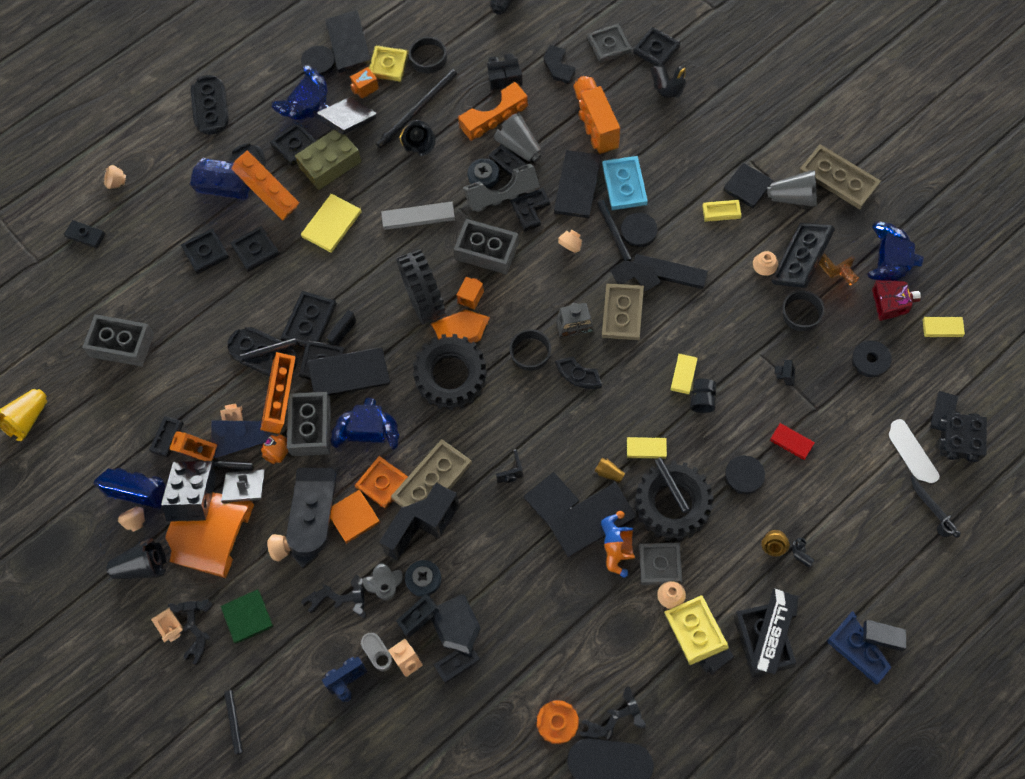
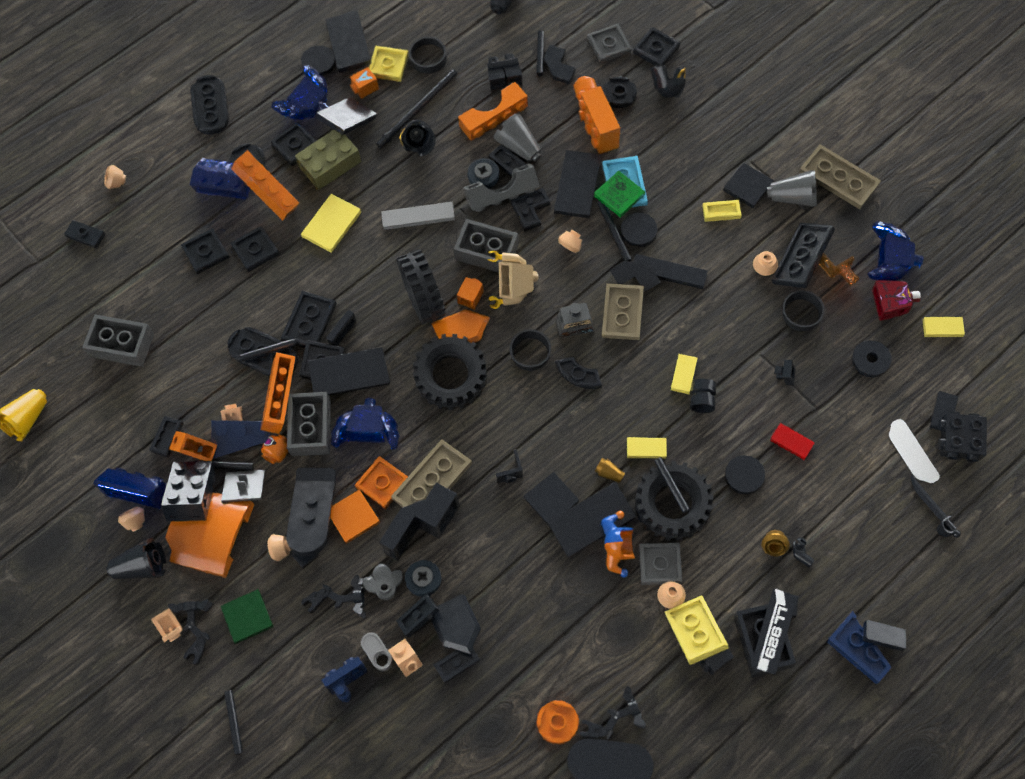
(515, 279): none -> tan torso
(540, 53): none -> black bar
(619, 193): none -> green tile
(620, 100): none -> black tile

